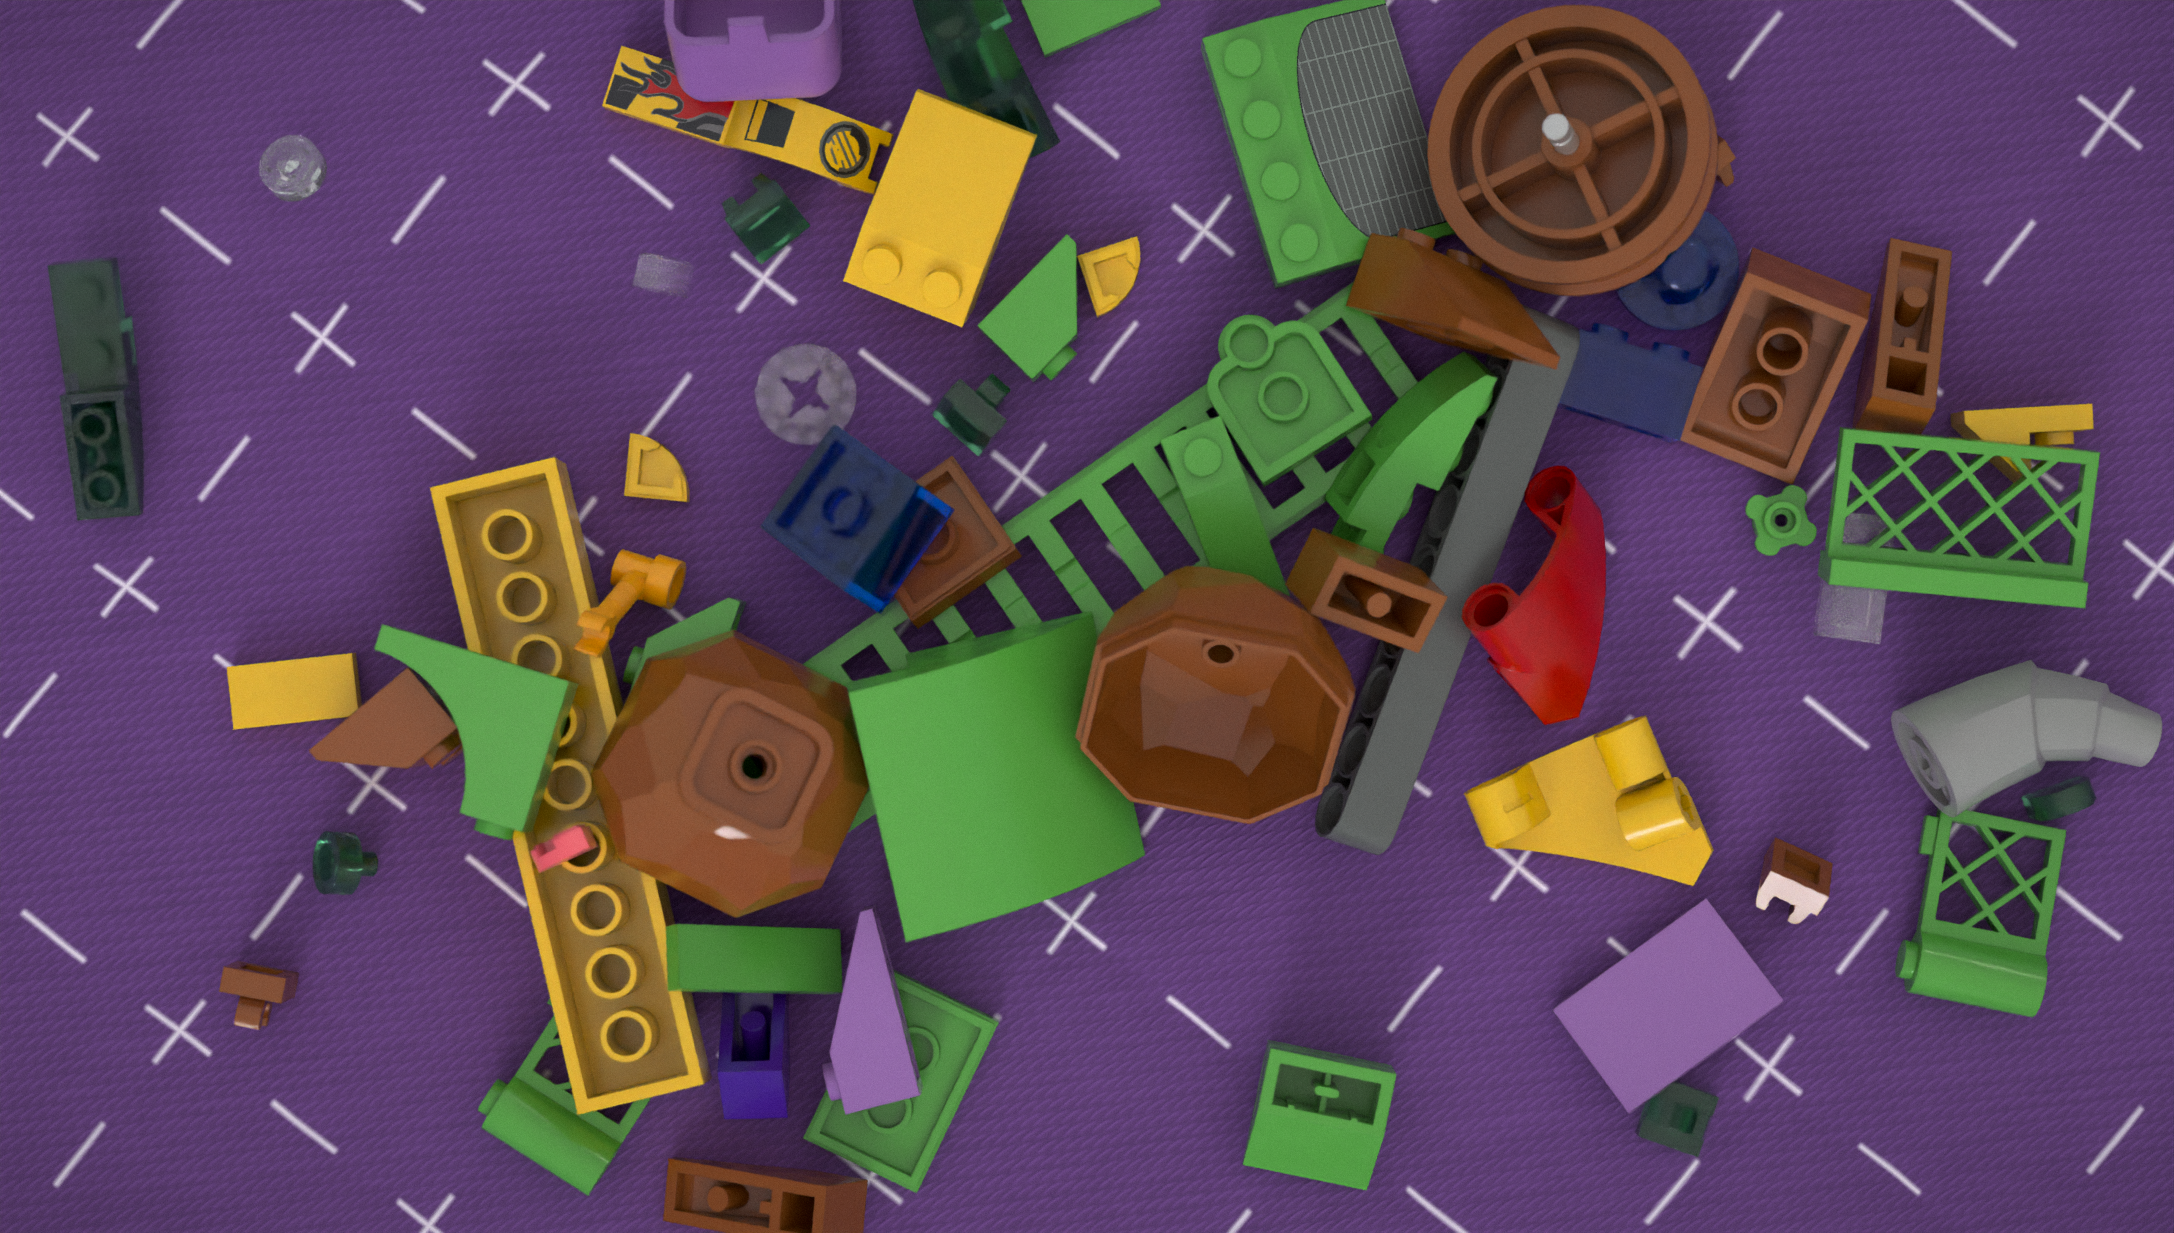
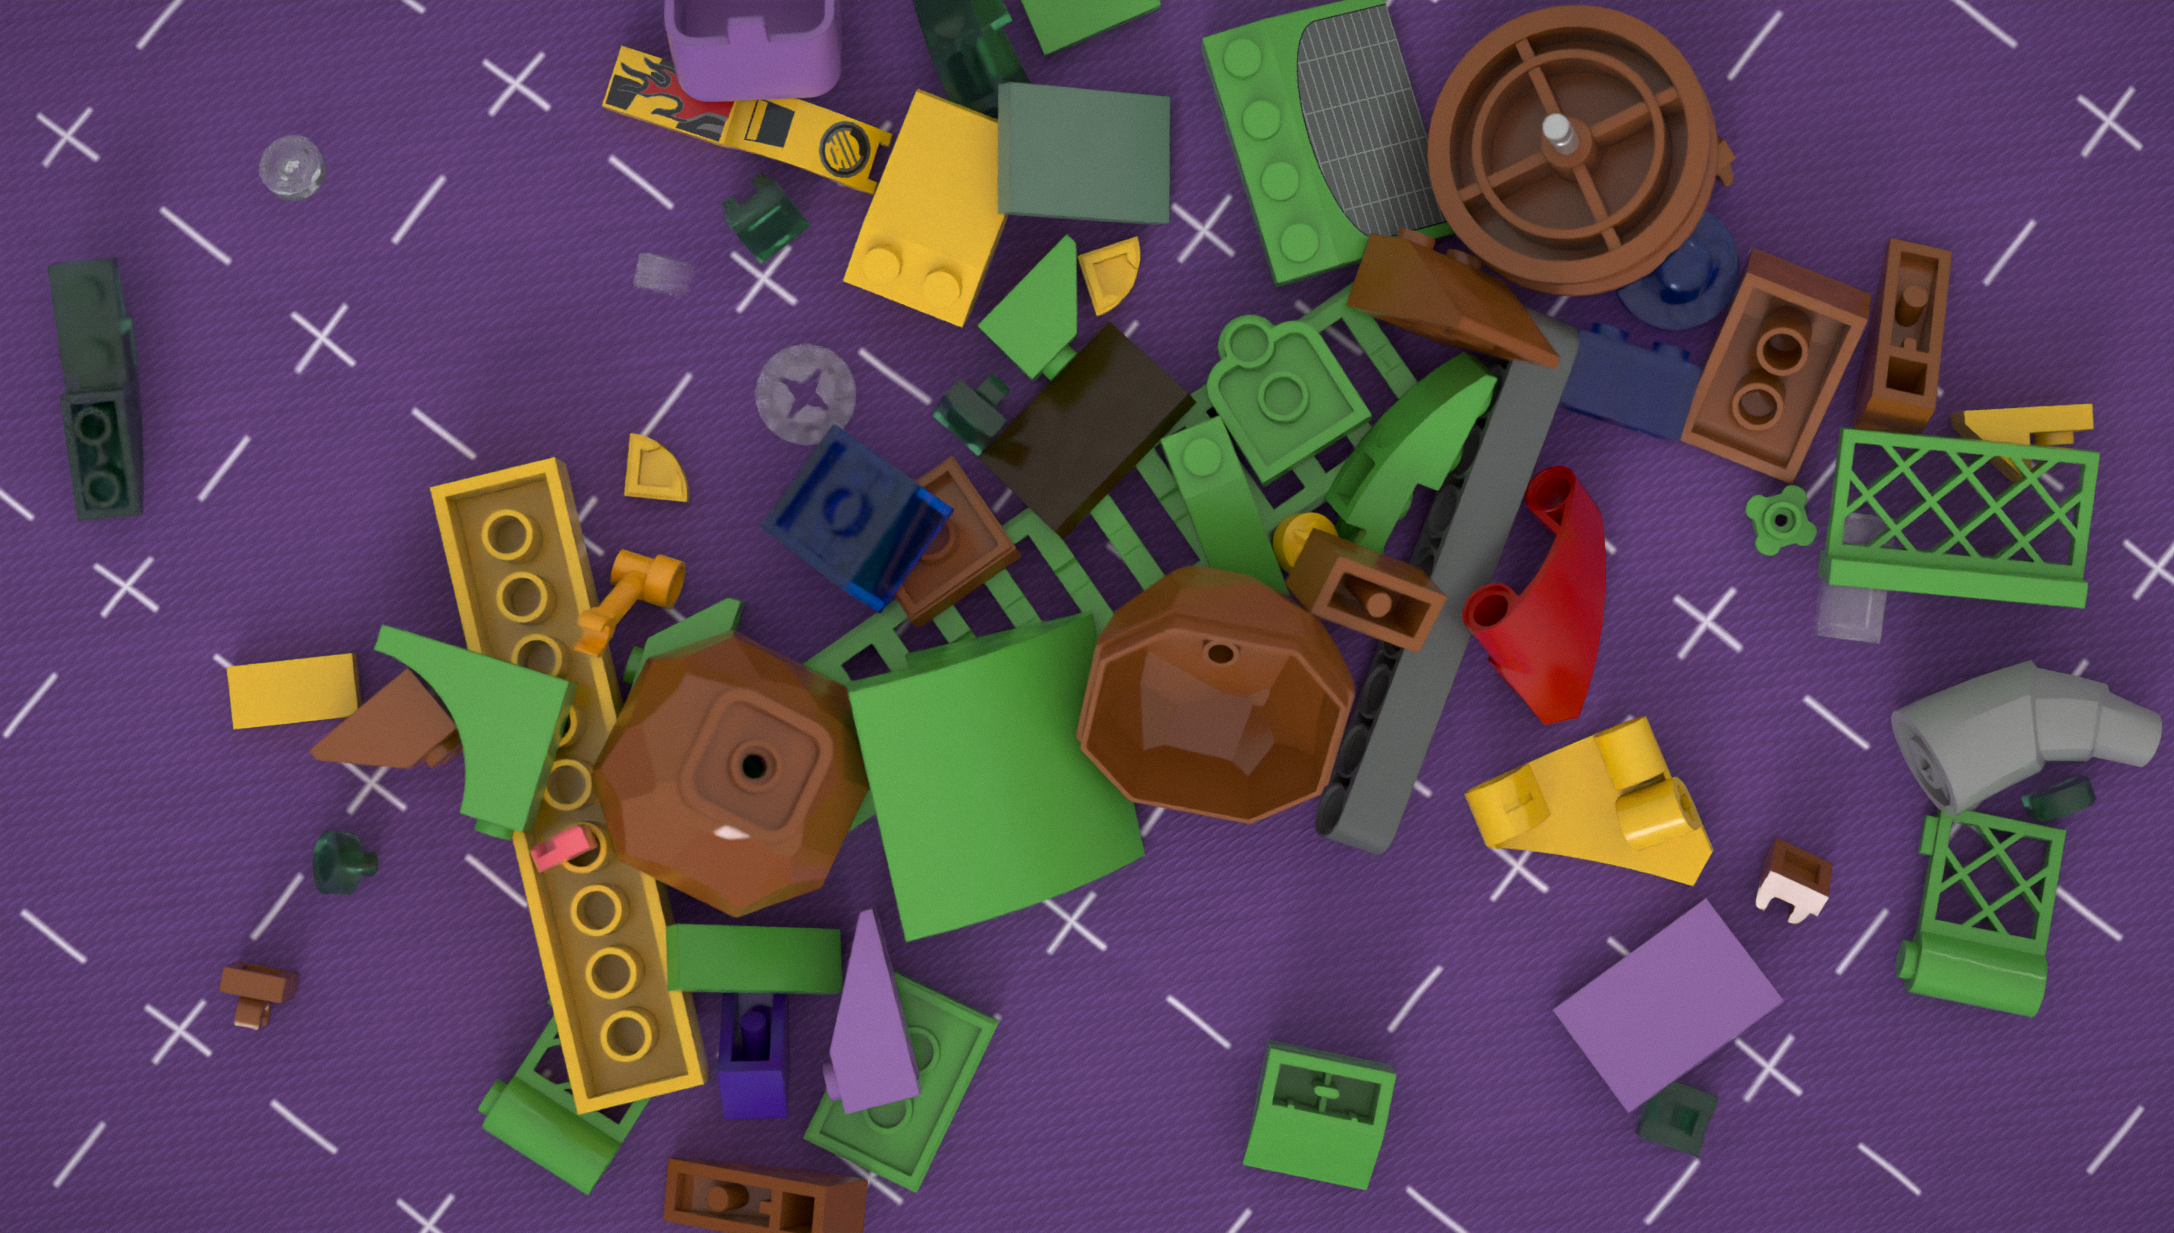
(1083, 154): none -> sand green tile
(1086, 430): none -> dark brown tile
(1293, 533): none -> yellow tile

